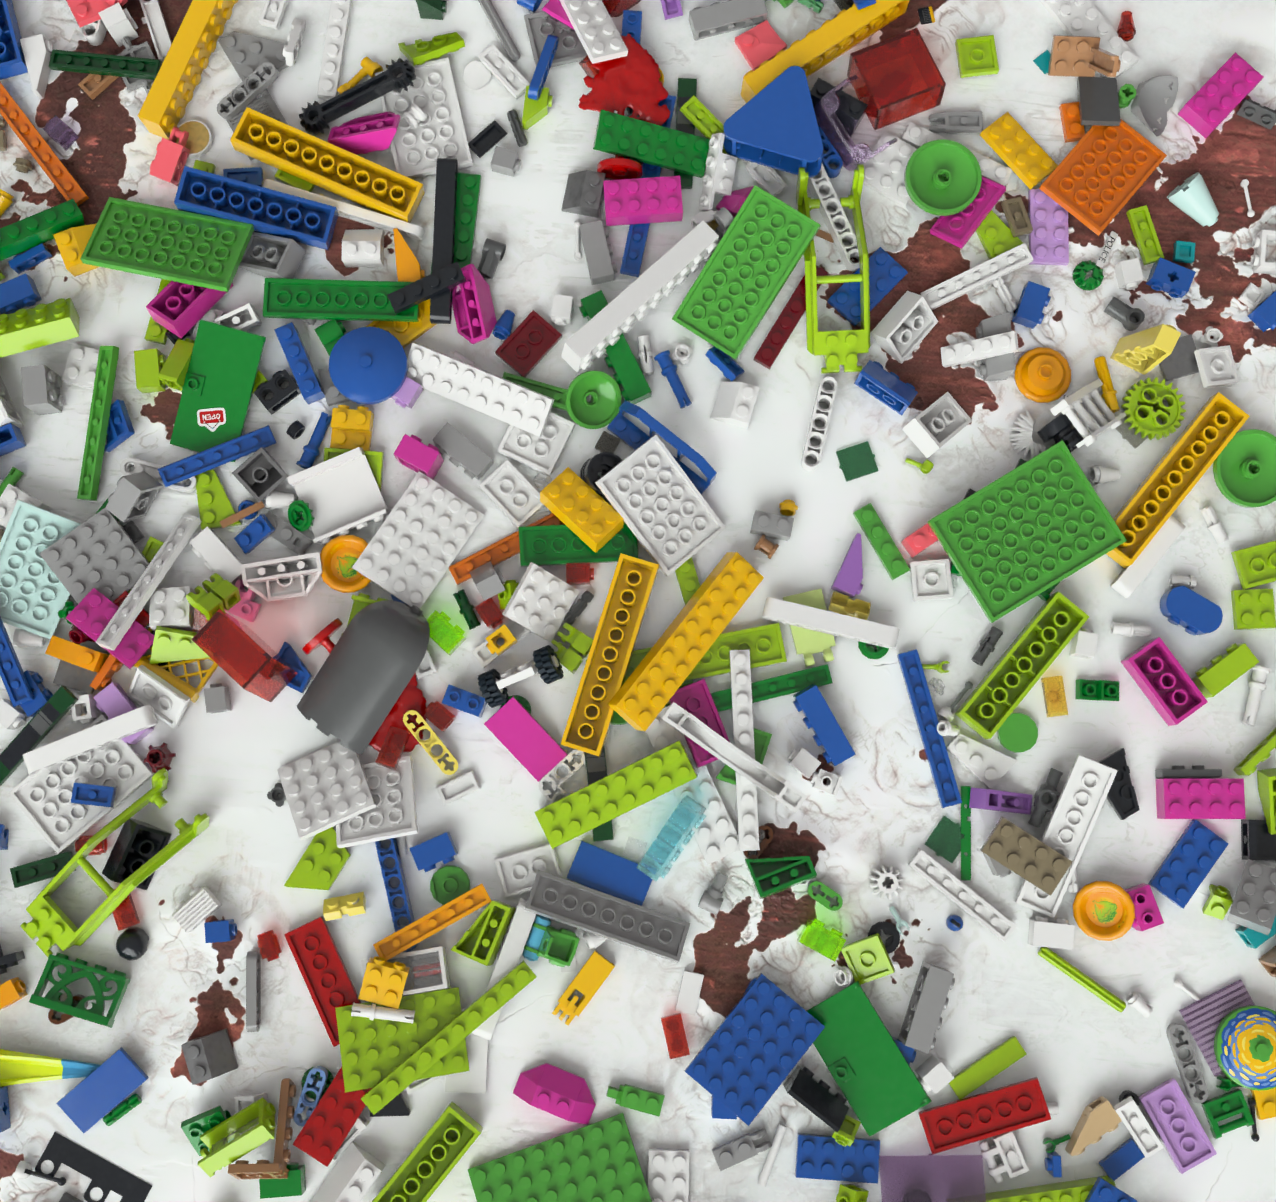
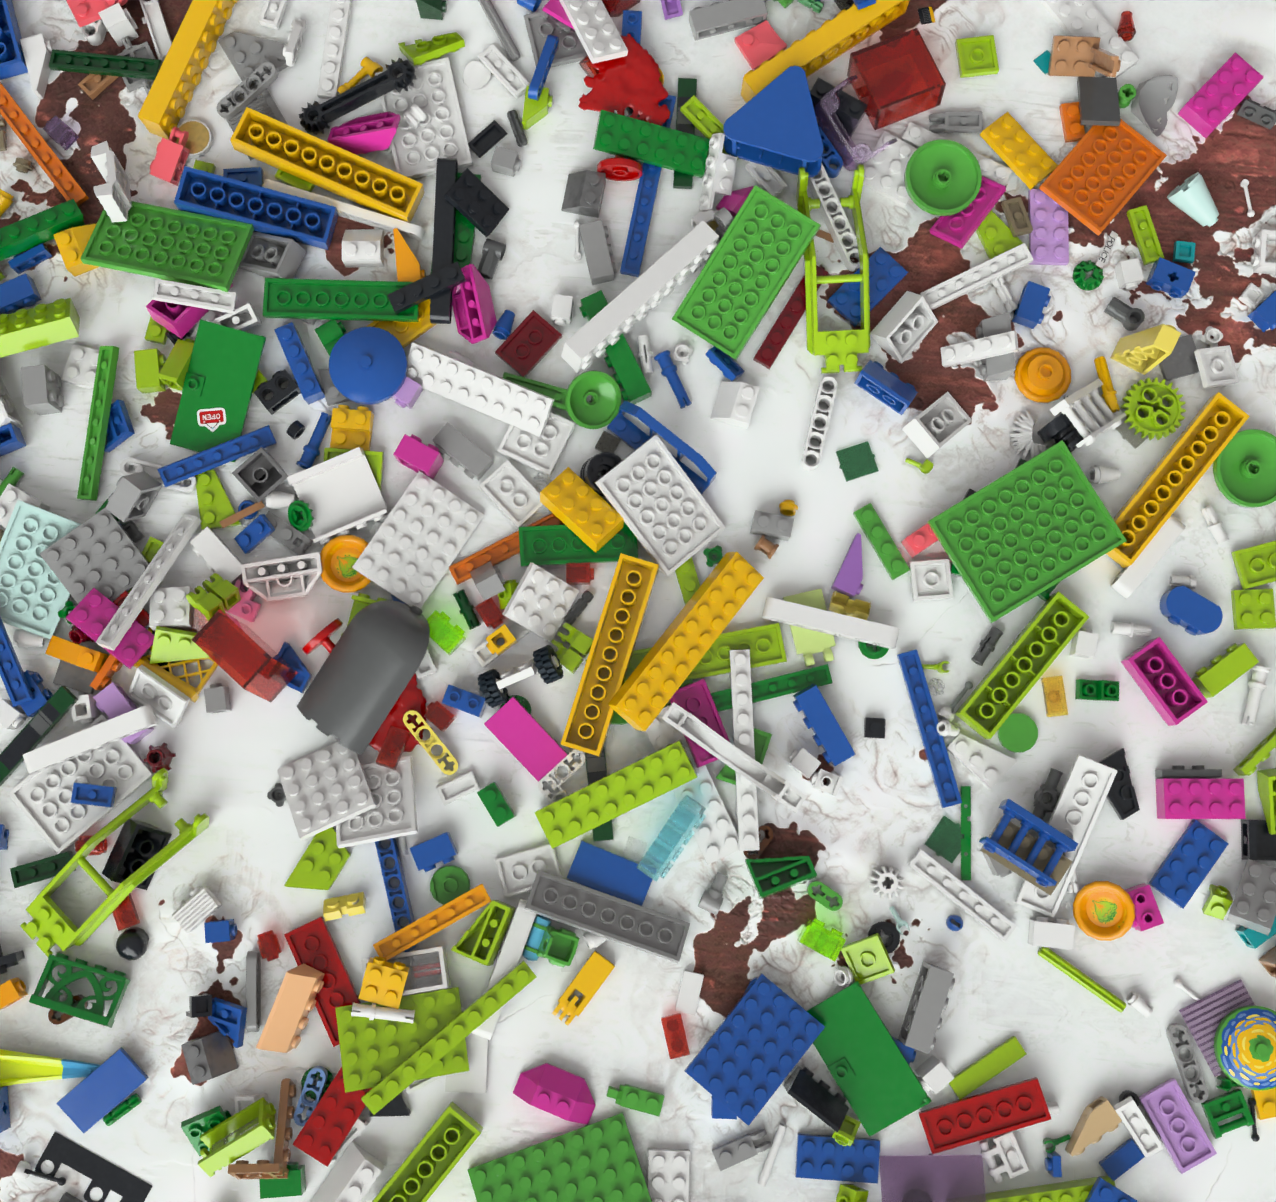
(115, 193): none -> white plate
(194, 296): none -> white piece
(200, 1005): none -> black panel
(229, 1019): none -> blue wing
(291, 1009): none -> light nougat slope
(476, 202): none -> black plate
(496, 804): none -> green brick
(643, 200): dark pink brick -> none
(713, 551): none -> green plate
(874, 728): none -> black plate
(1000, 801): medium lavender slope -> none
(1045, 832): none -> blue fence

